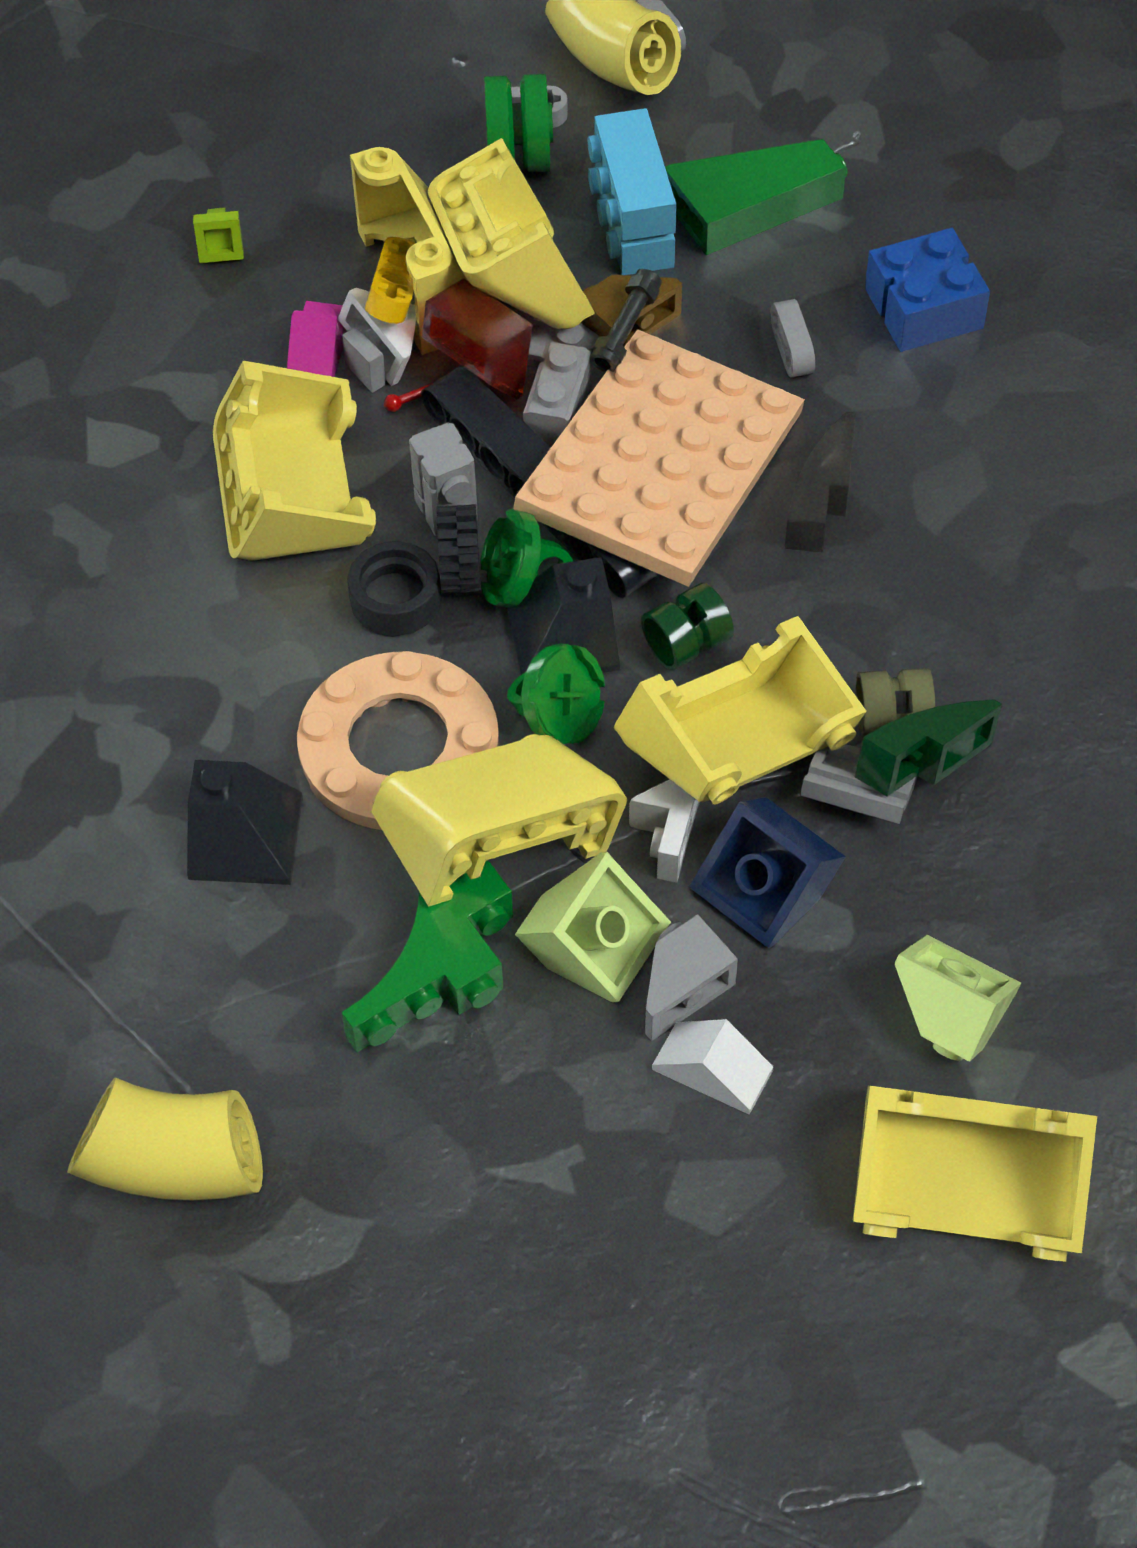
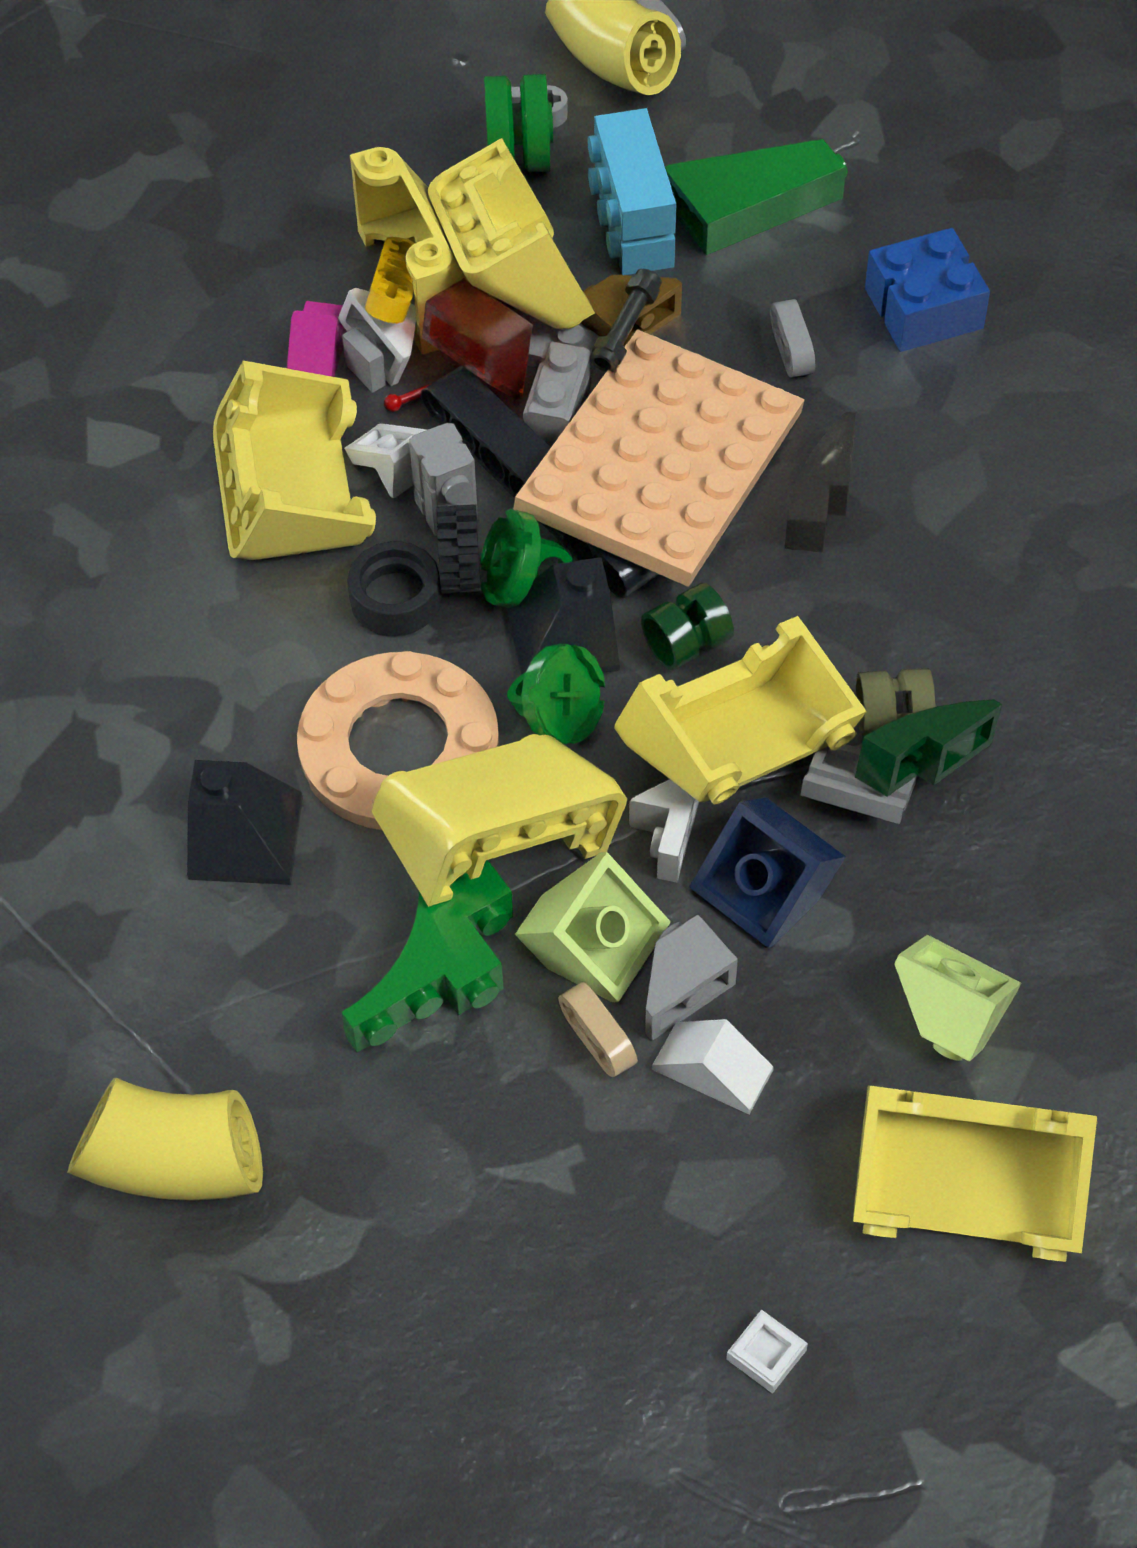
(218, 236): lime tile -> none
(388, 452): none -> white slope
(597, 1029): none -> tan beam
(766, 1351): none -> white tile

